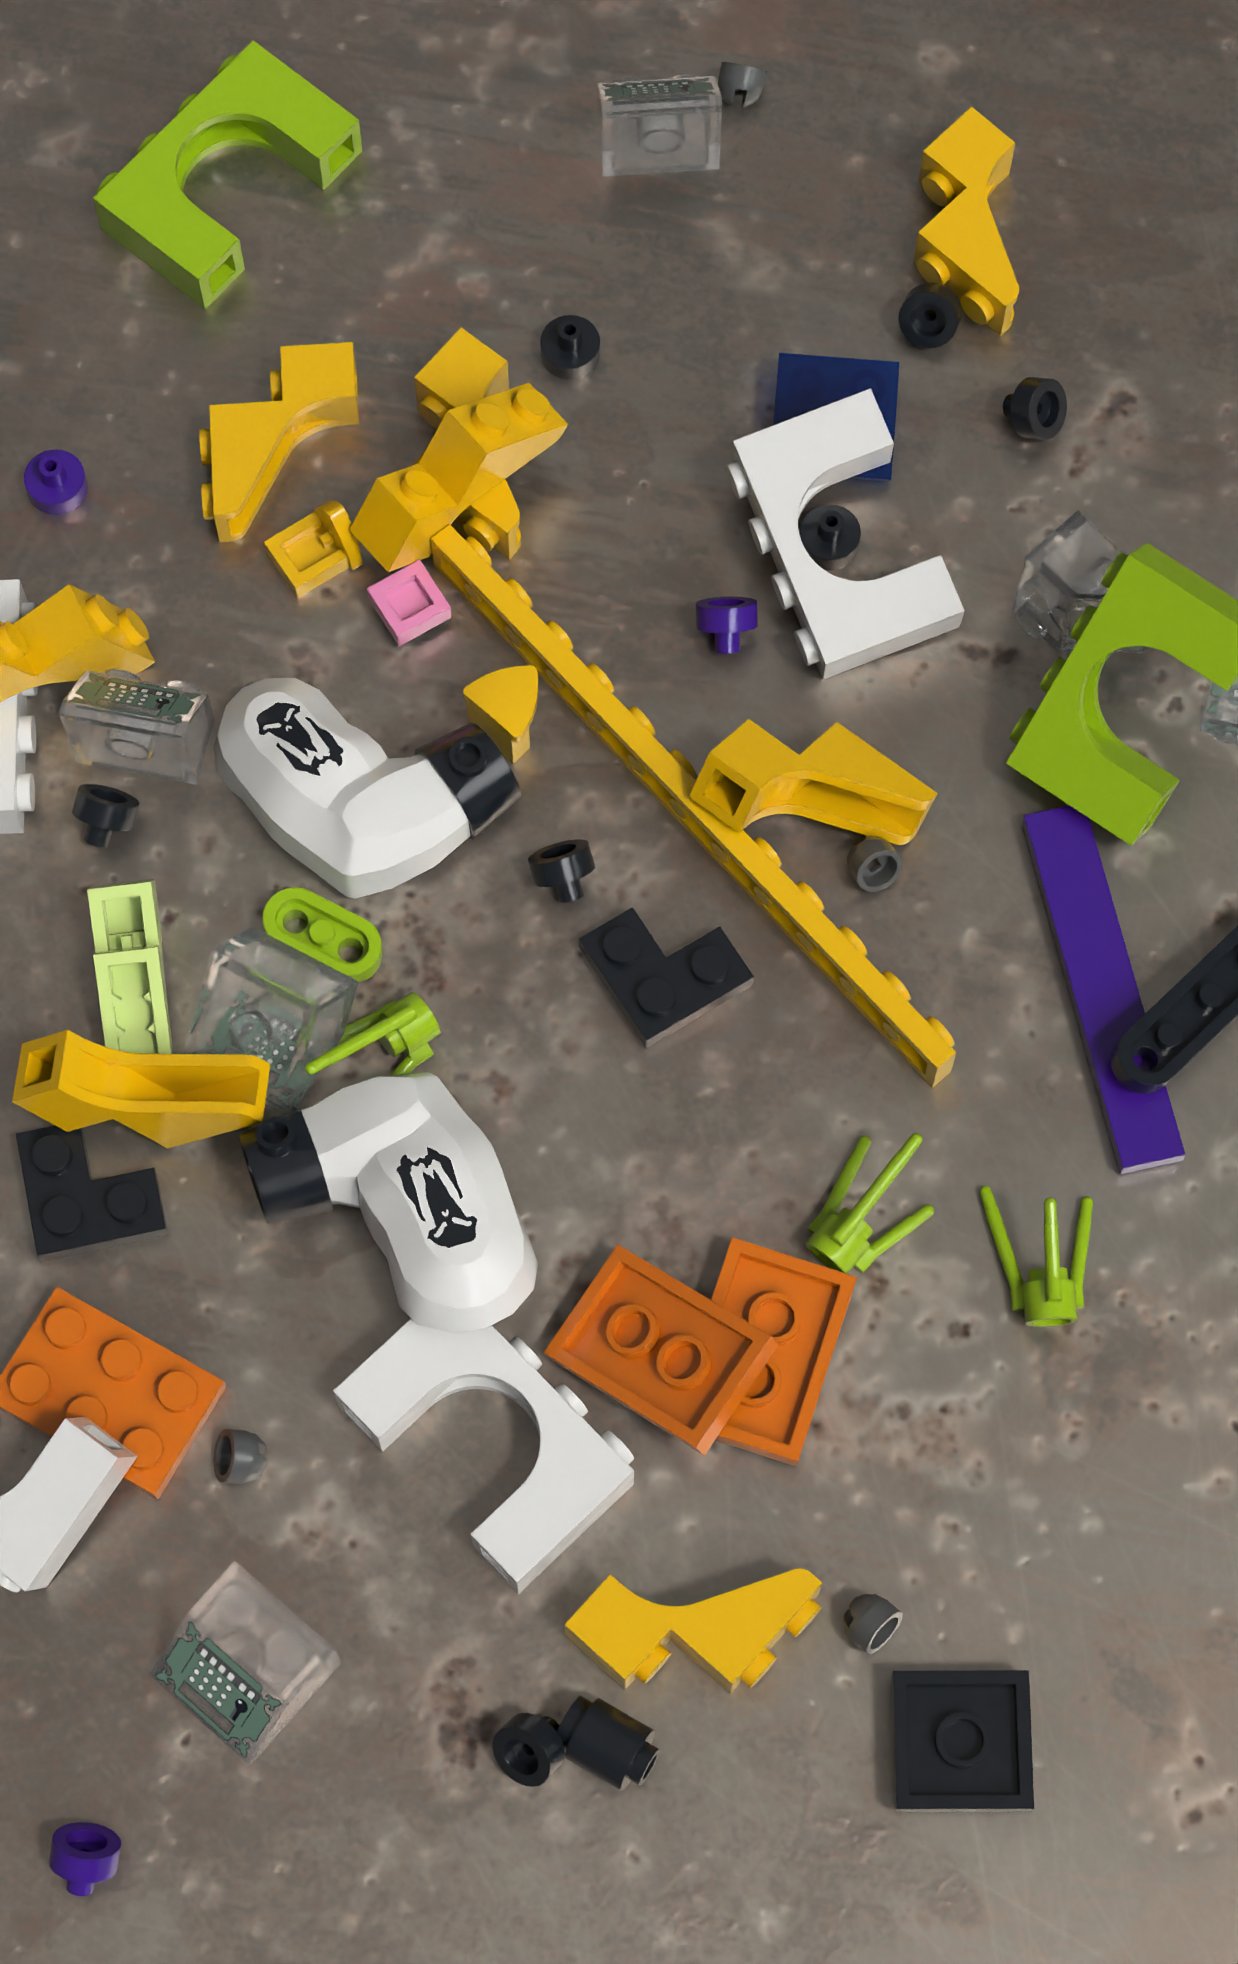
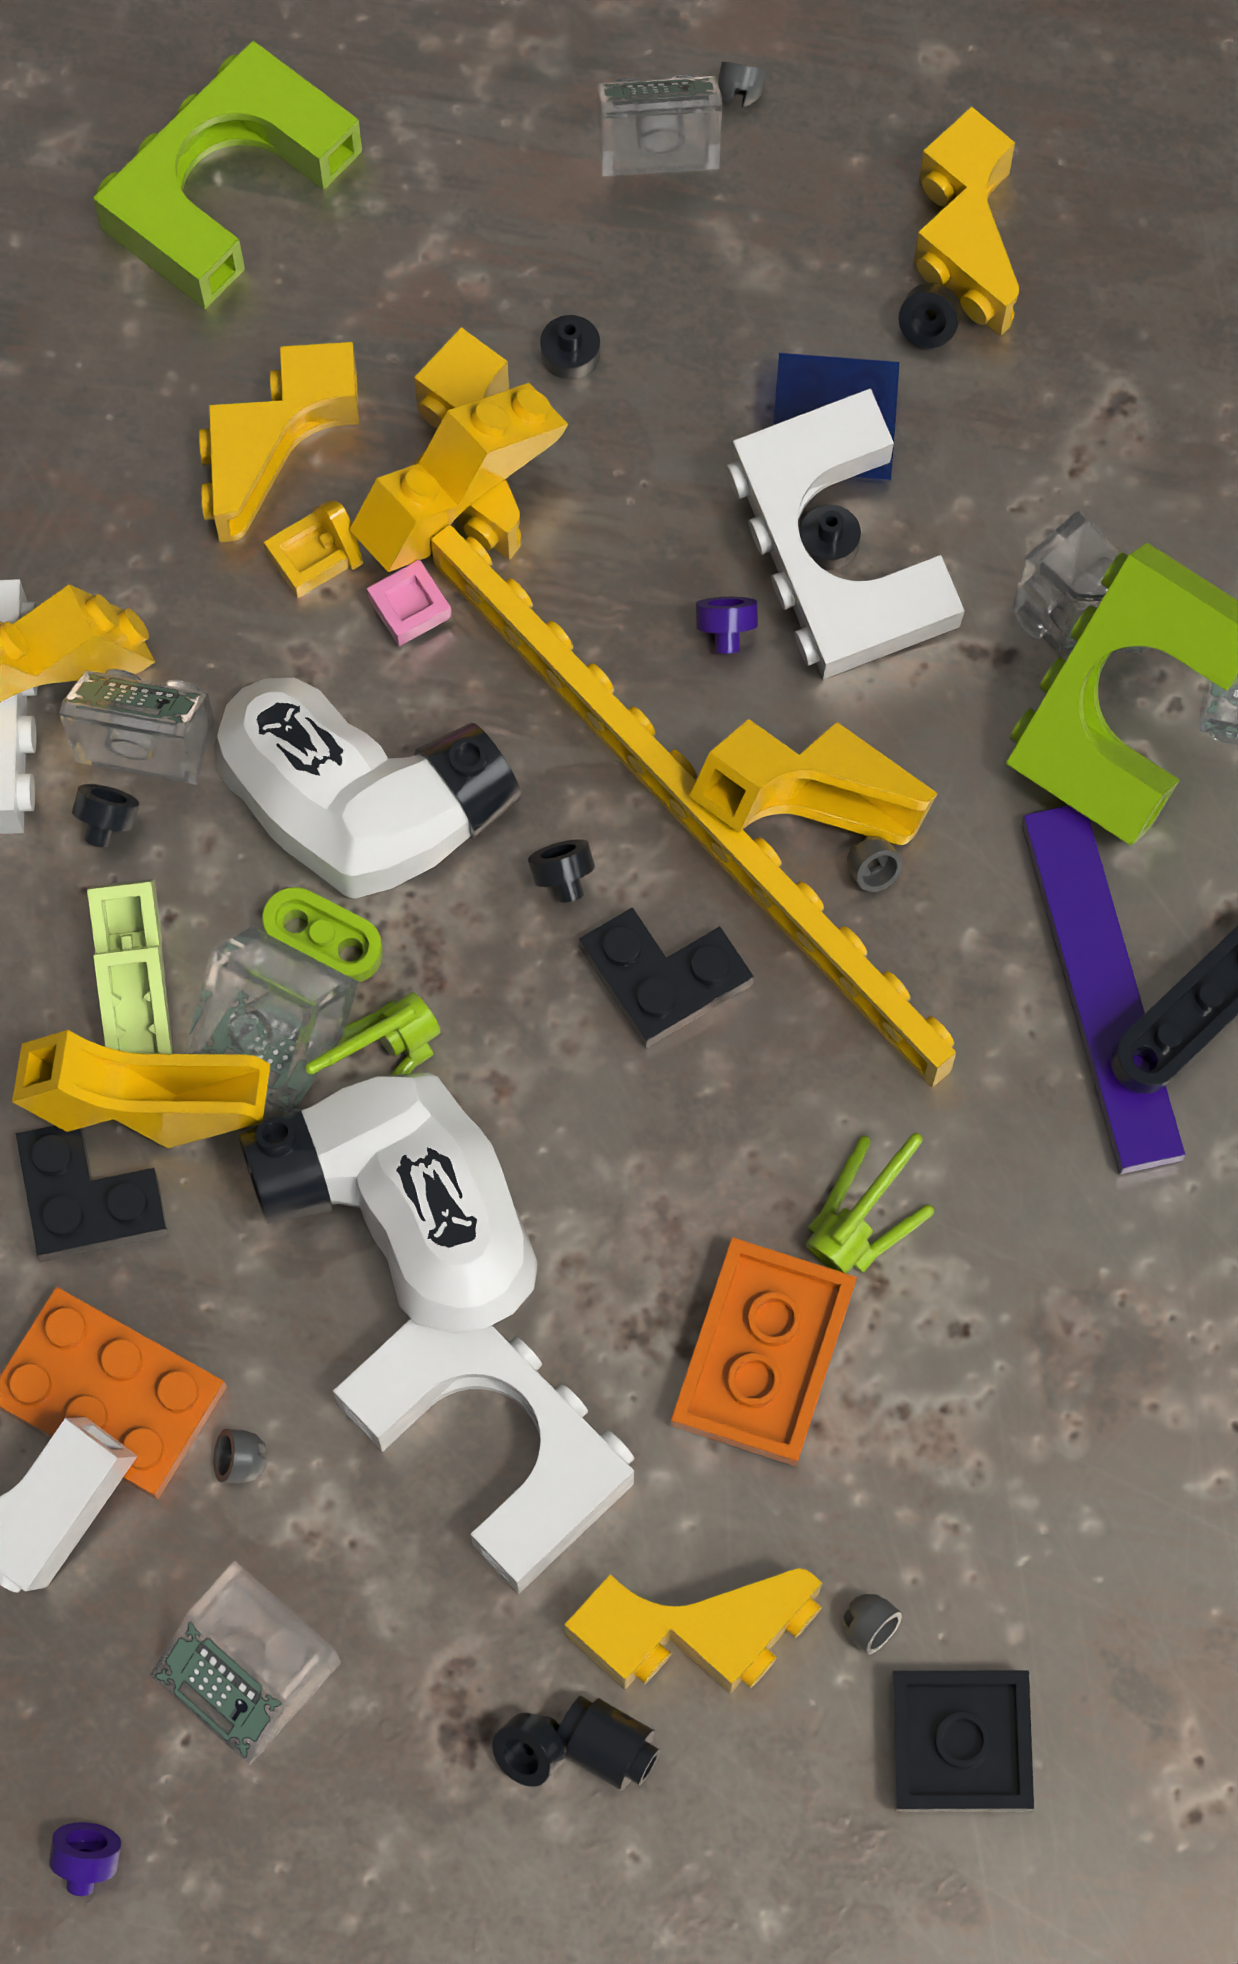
(55, 482): dark purple tile -> none
(504, 707): yellow tile -> none
(661, 1349): orange plate -> none
(1037, 408): black tile -> none
(1049, 1295): lime plant -> none

